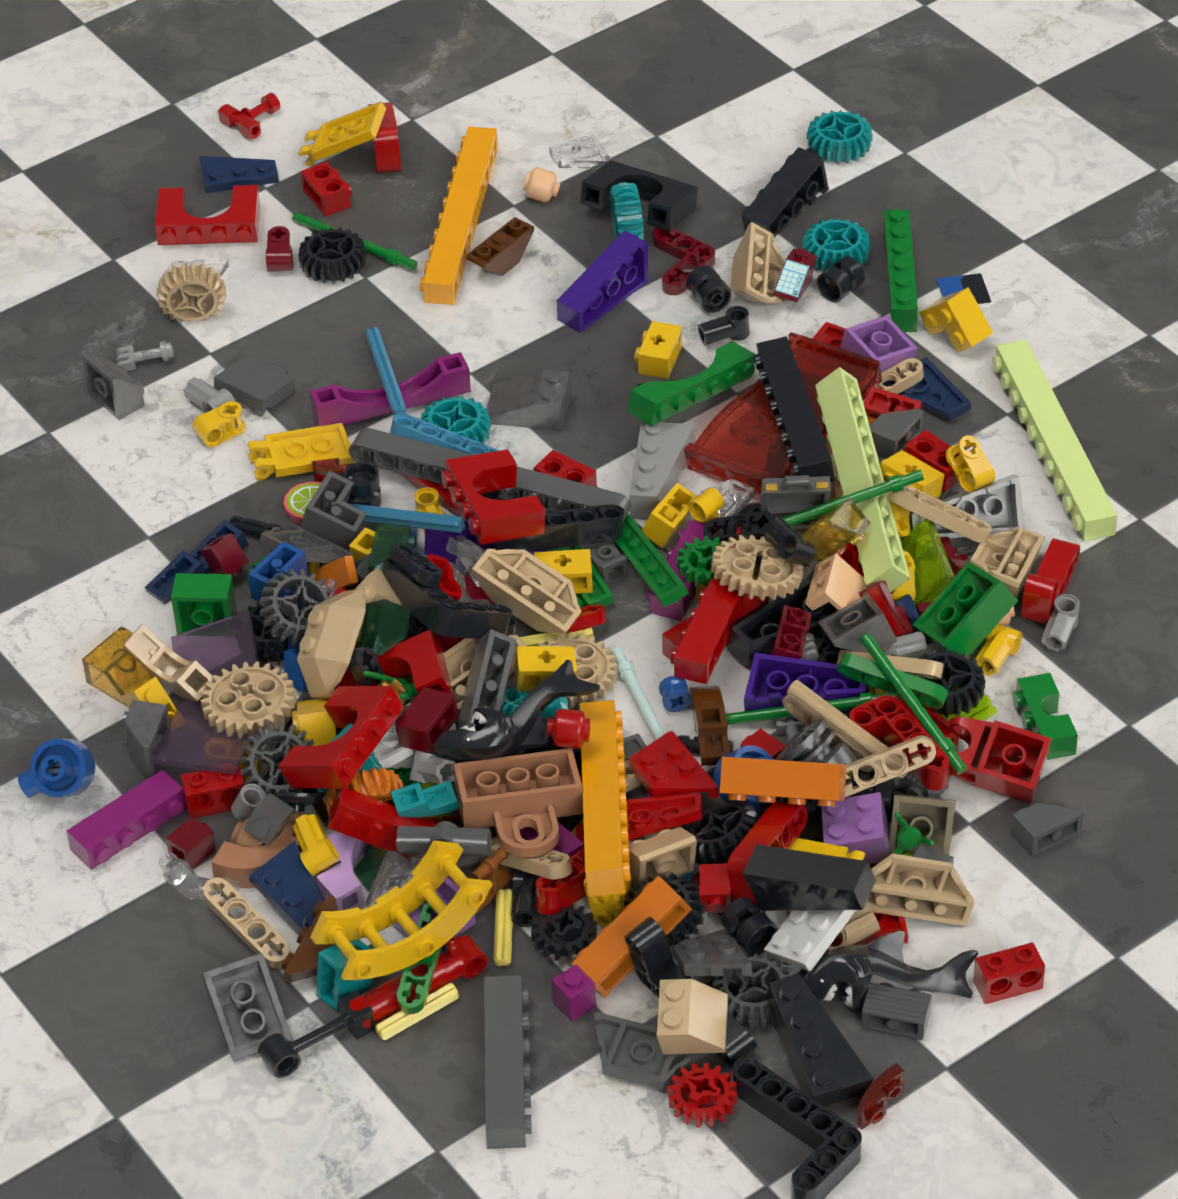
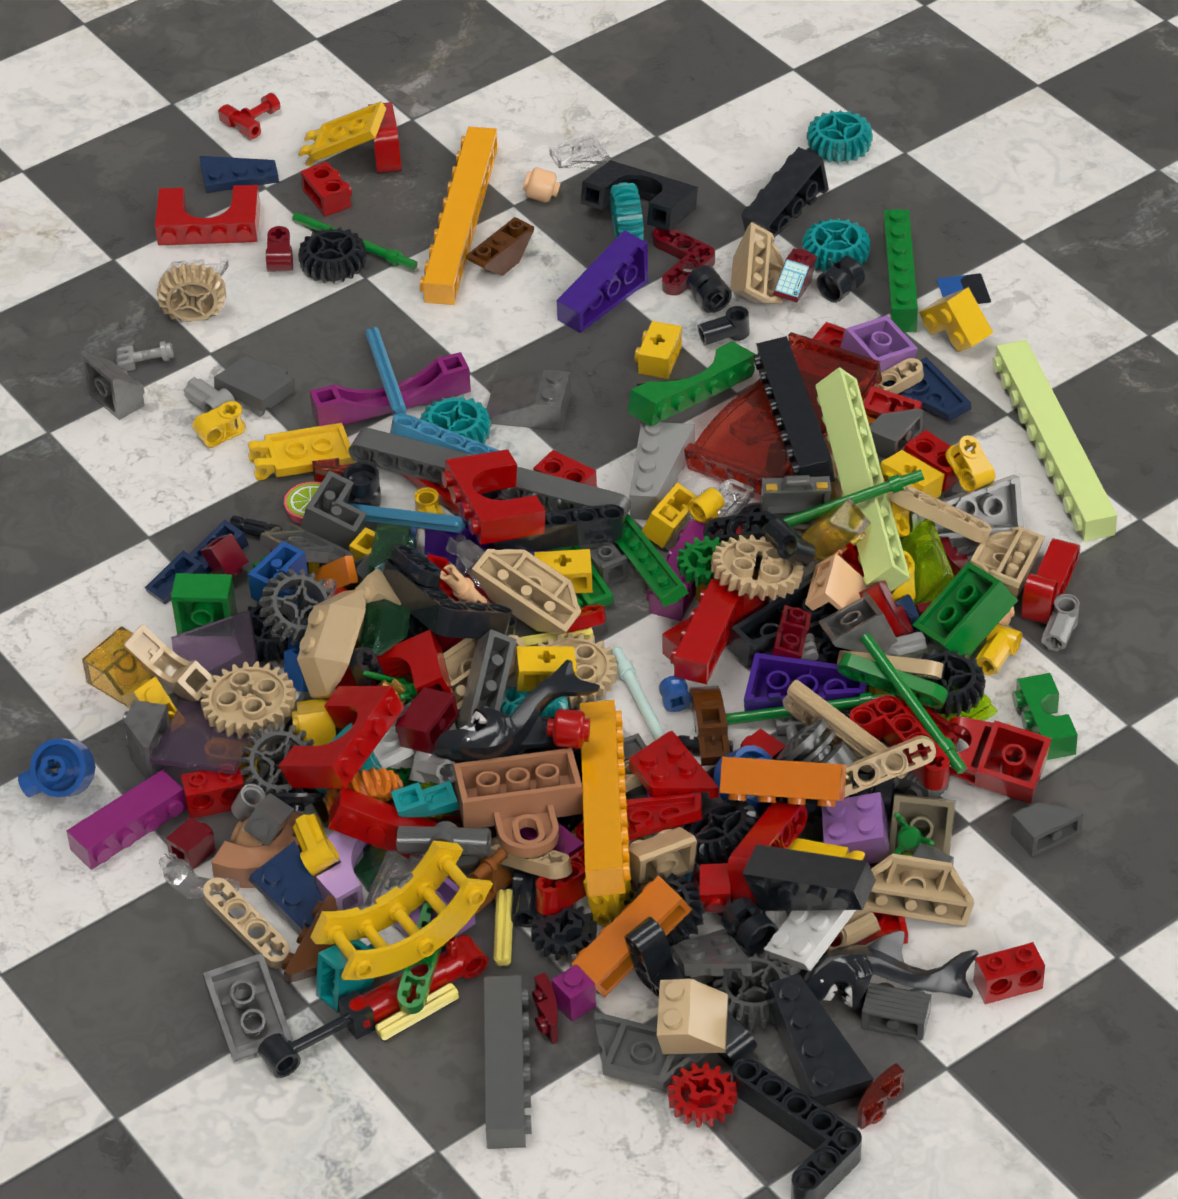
(462, 587): none -> light nougat pin
(546, 1008): none -> dark red slope

